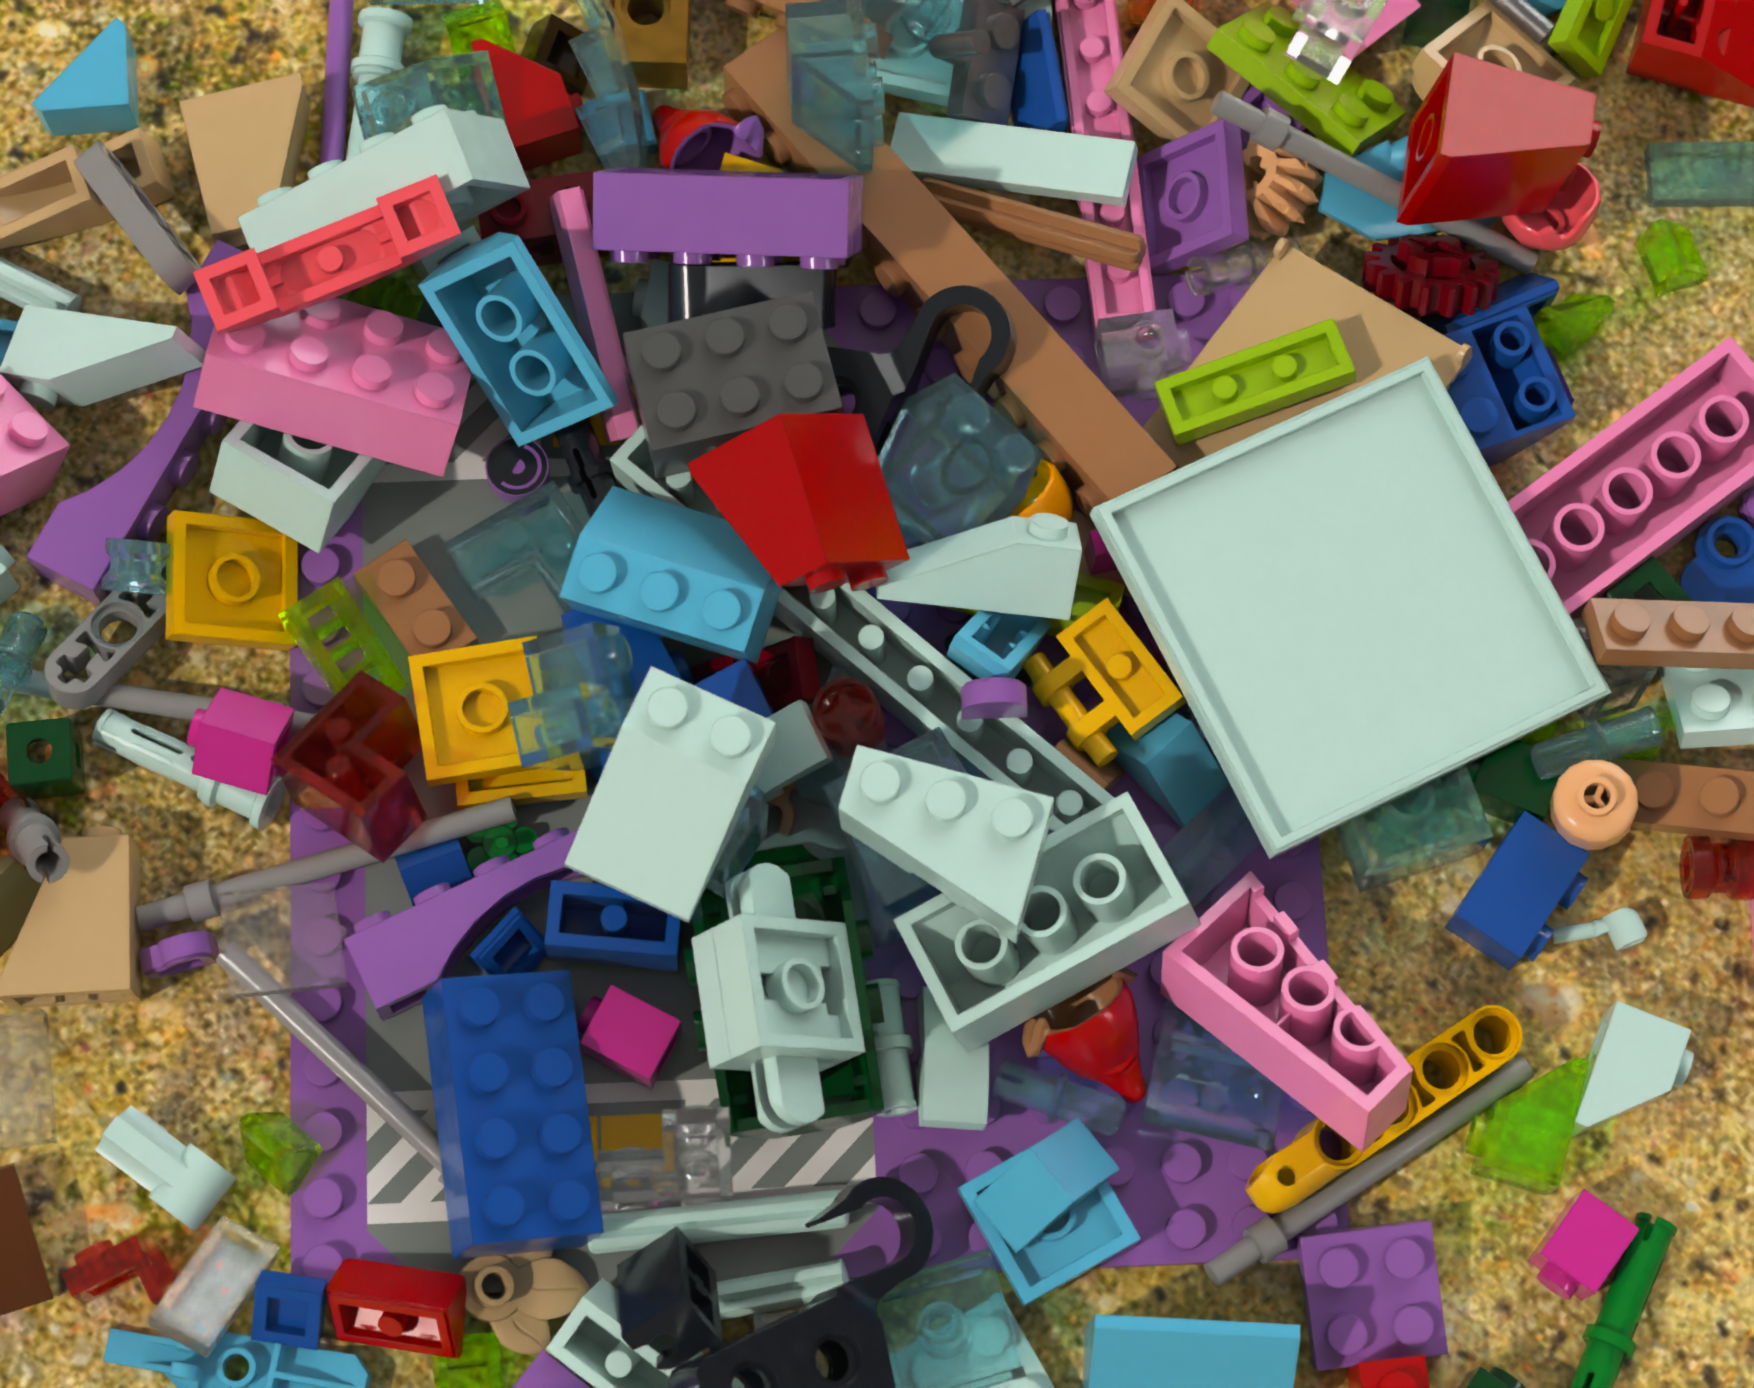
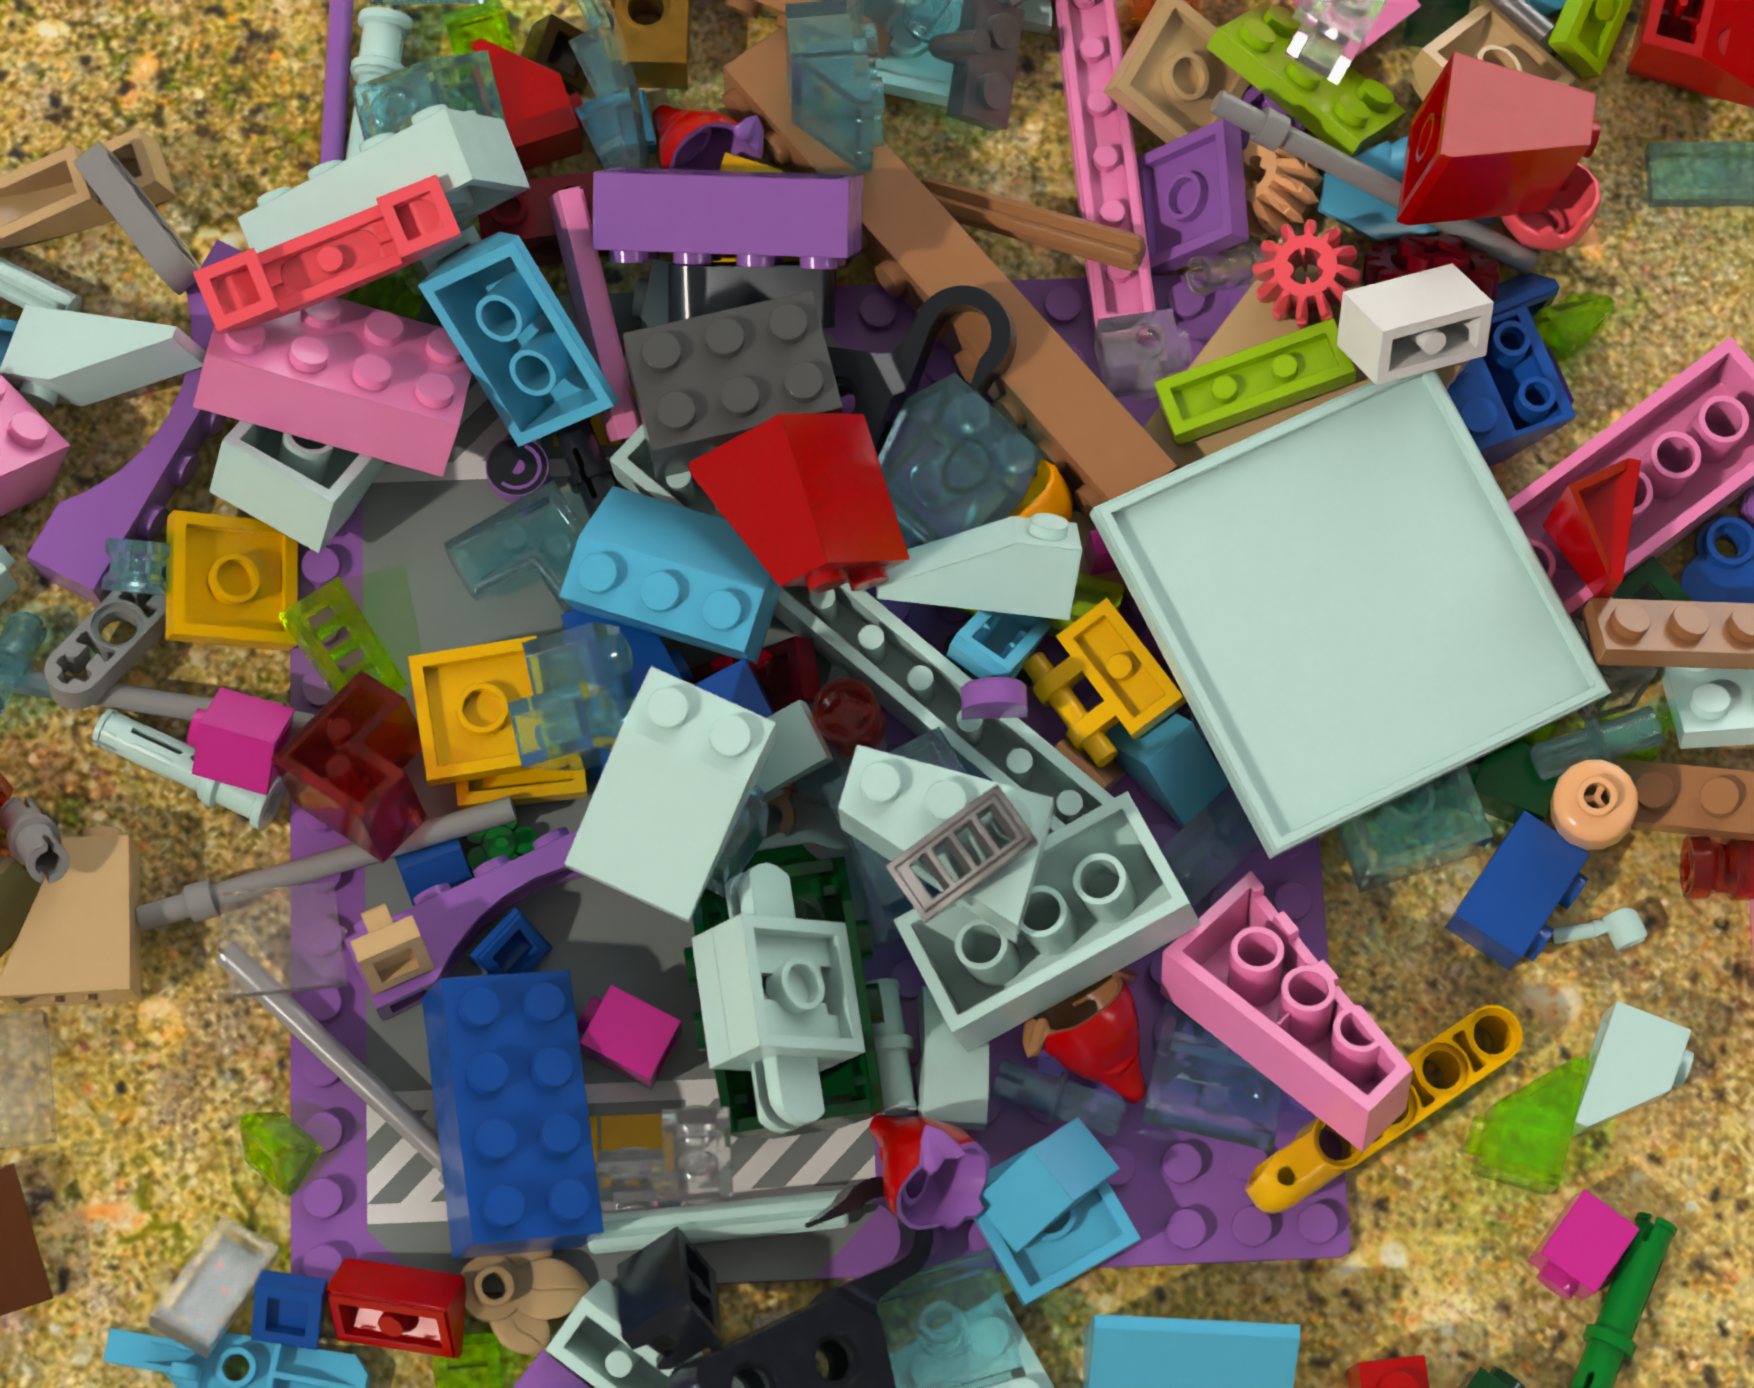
(56, 777): dark green piece -> none
(95, 90): medium azure slope -> none
(107, 1267): clear red bracket -> none
(176, 1175): light aqua piece -> none
(179, 954): medium lavender tile -> none
(245, 147): tan slope -> none
(390, 950): none -> tan tile
(413, 602): medium nougat plate -> none
(609, 928): blue brick -> none
(778, 1289): light aqua axle -> none
(930, 1171): none -> medium lavender hat
(968, 817): none -> dark grey slope
(1016, 158): light aqua tile -> none
(1038, 87): blue slope -> none
(1269, 1236): light grey bar -> none
(1303, 250): none -> coral gear
(1371, 1294): medium lavender plate -> none
(1414, 323): none -> white brick
(1595, 523): none -> red slope
(1670, 257): clear neon green slope -> none

